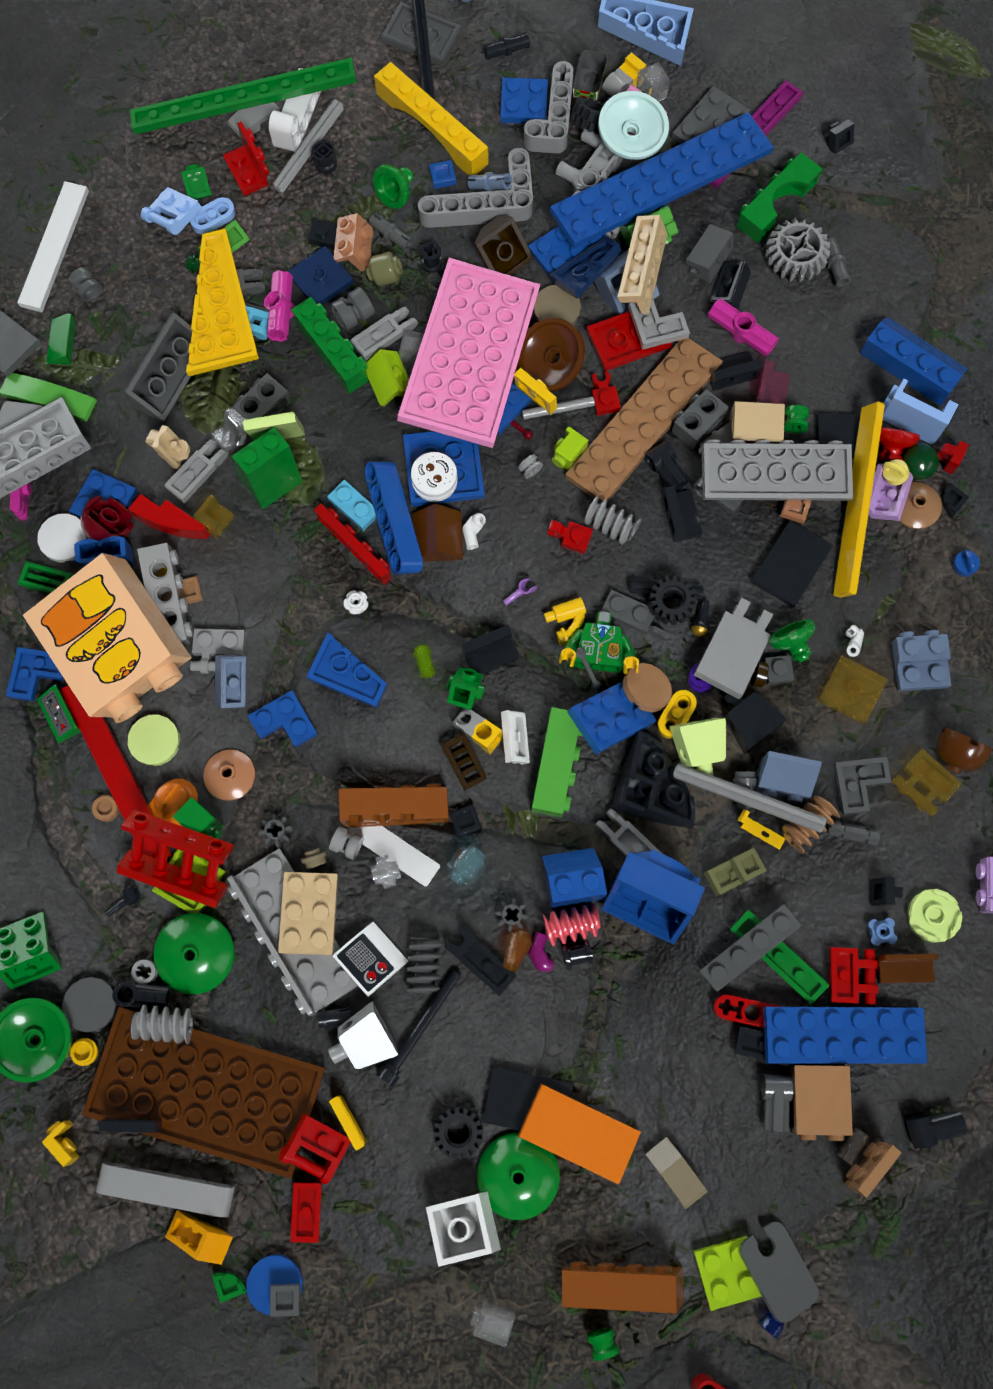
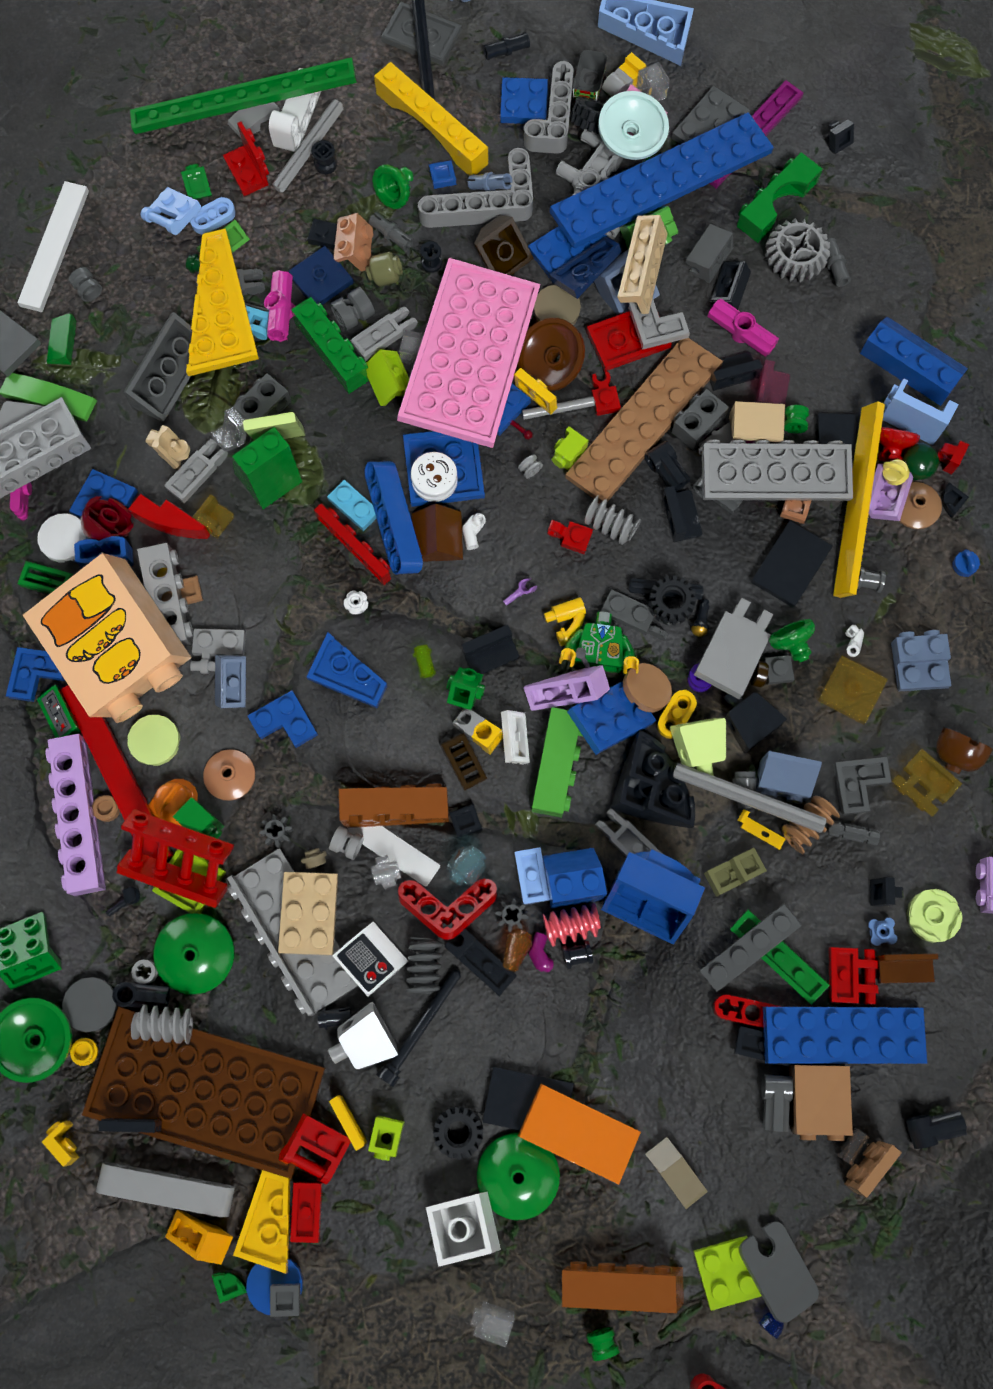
(89, 850): none -> lavender brick
(266, 1226): none -> yellow wing
(386, 1125): none -> lime brick
(446, 914): none -> red beam
(532, 876): none -> light blue plate
(568, 688): none -> lavender slope
(871, 579): none -> dark grey bush

